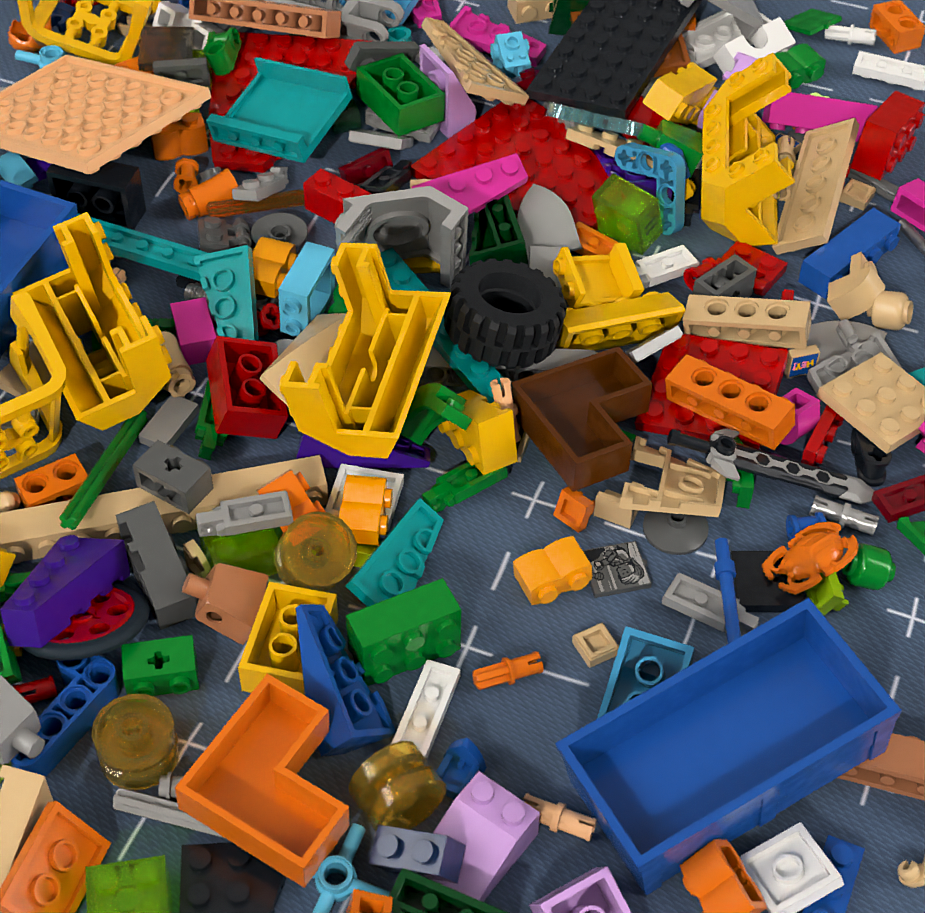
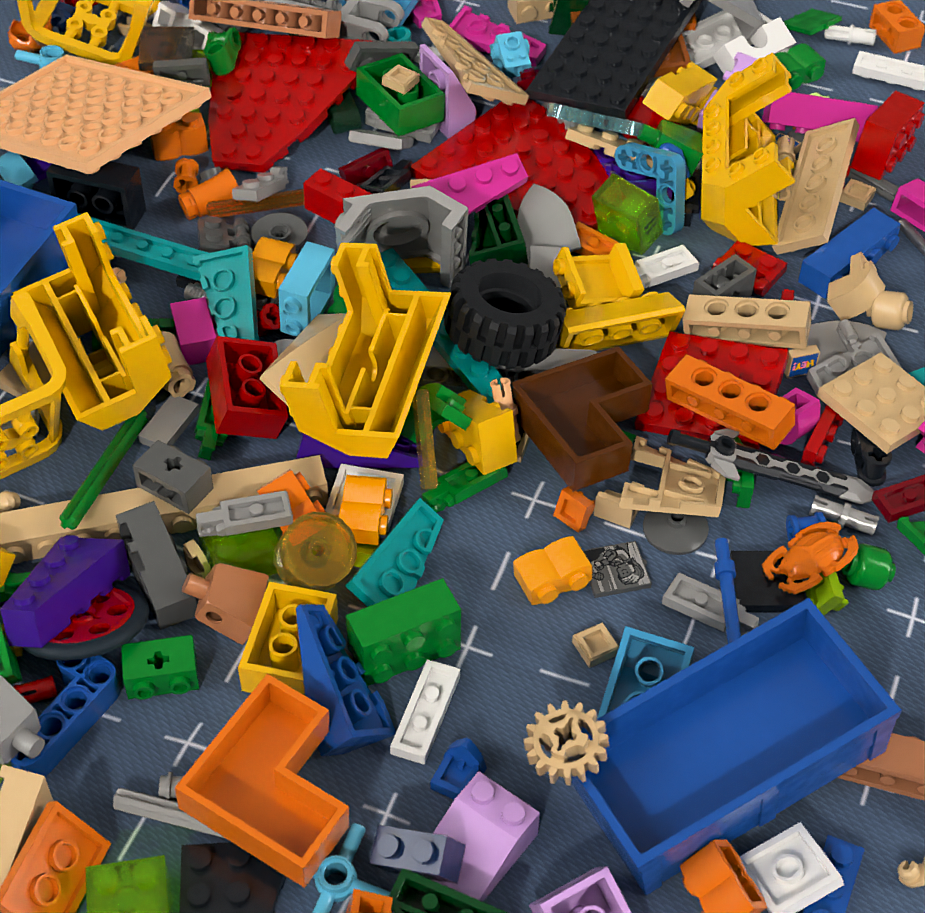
(51, 482): orange brick -> none
(135, 741): clear yellow wheel -> none
(283, 111): teal panel -> none
(397, 787): clear yellow wheel -> none
(400, 79): none -> tan tile
(424, 440): none -> clear yellow tile
(507, 671): orange axle -> none
(561, 818): light nougat pin -> none
(576, 754): none -> tan gear
(653, 344): tile -> none
(707, 264): red bush -> none

